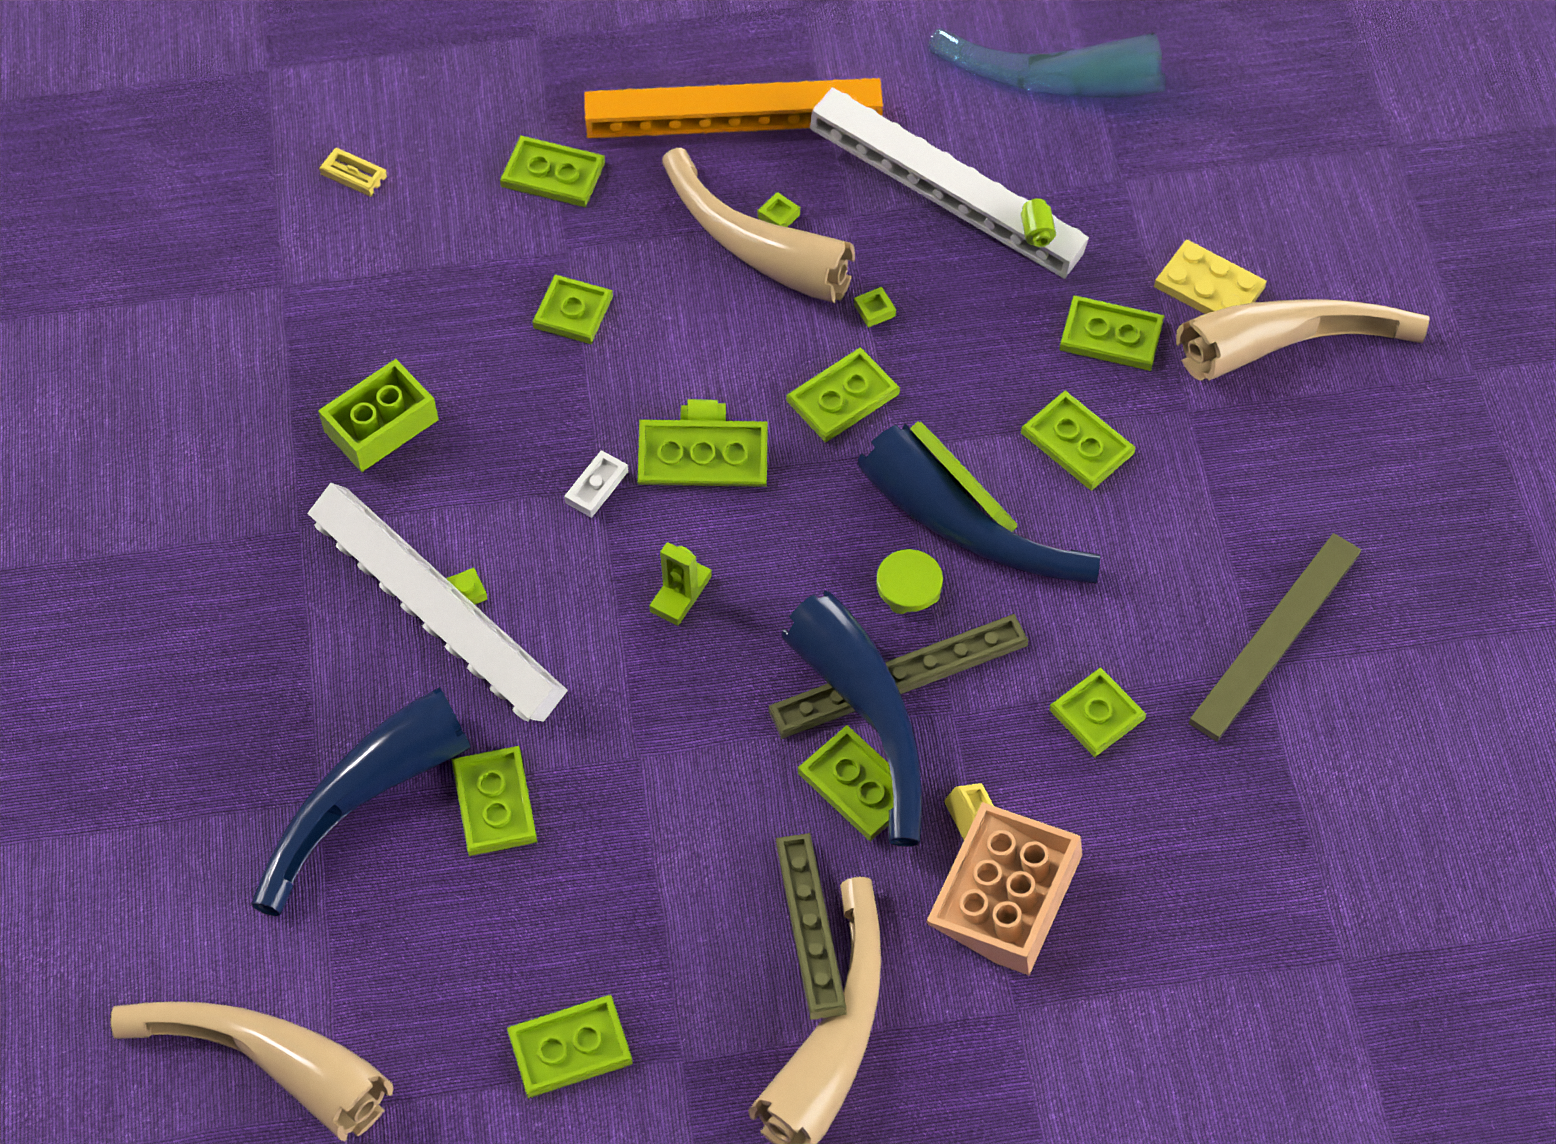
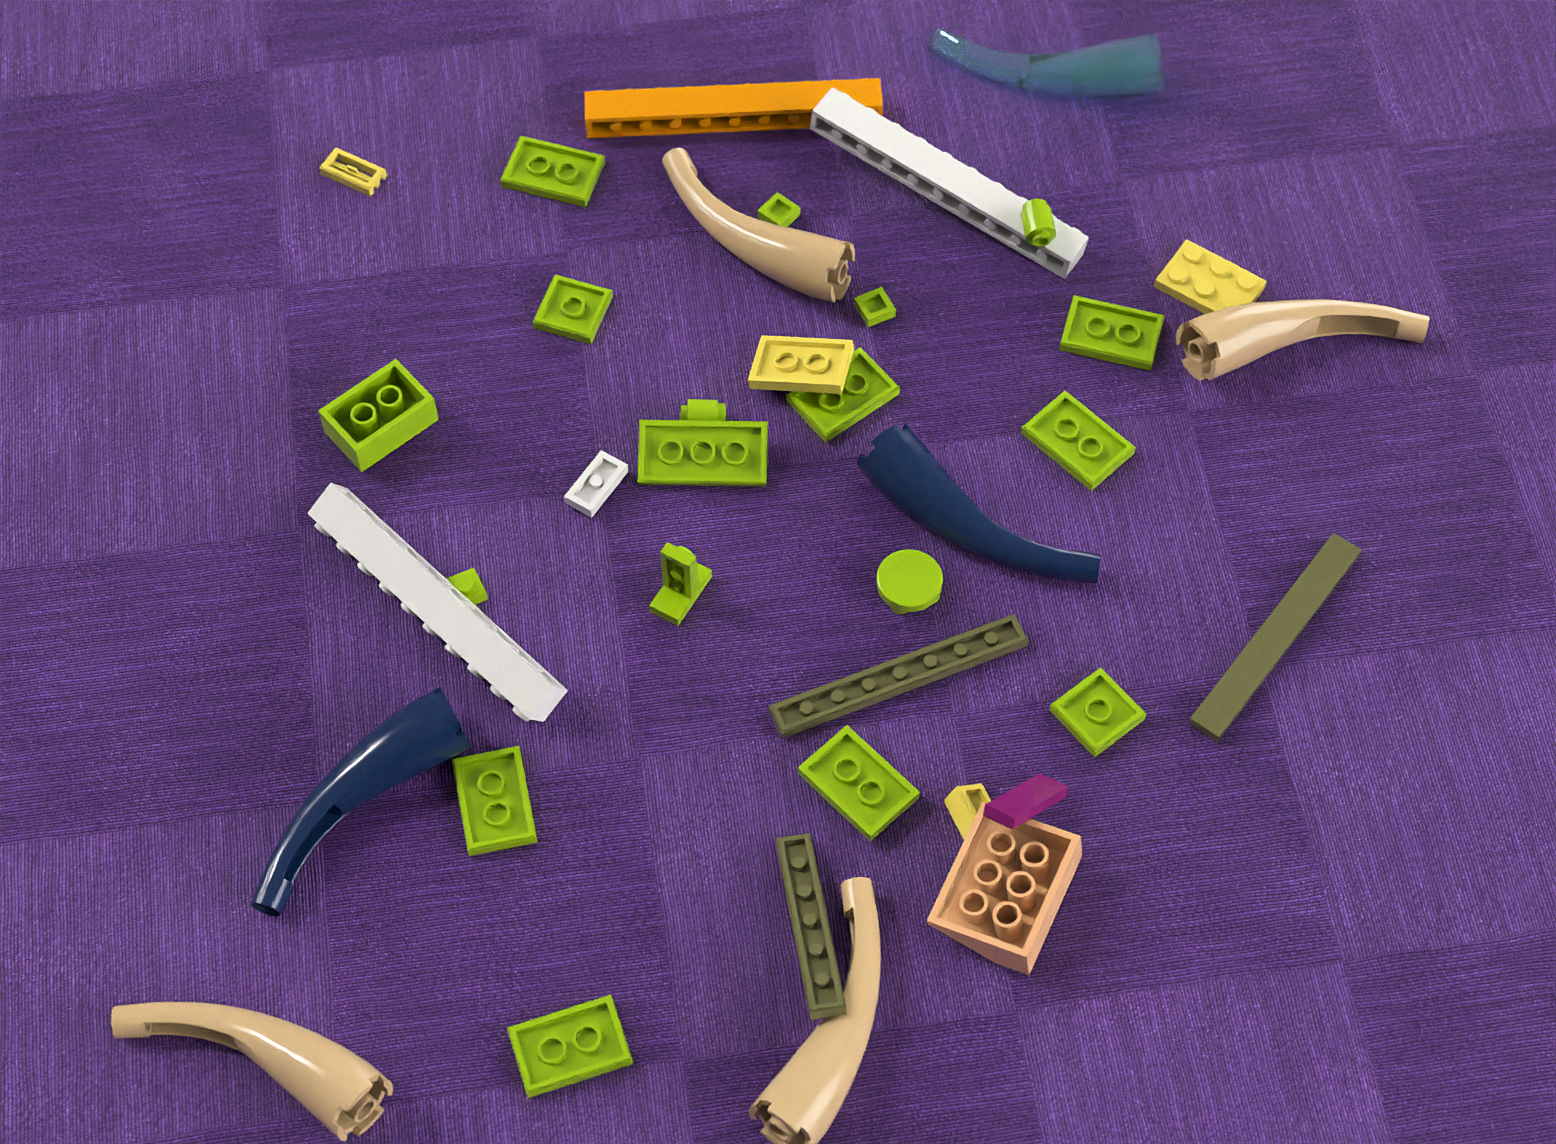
(801, 364): none -> light yellow plate
(848, 660): dark blue brick -> none
(963, 476): lime tile -> none
(1025, 801): none -> magenta tile

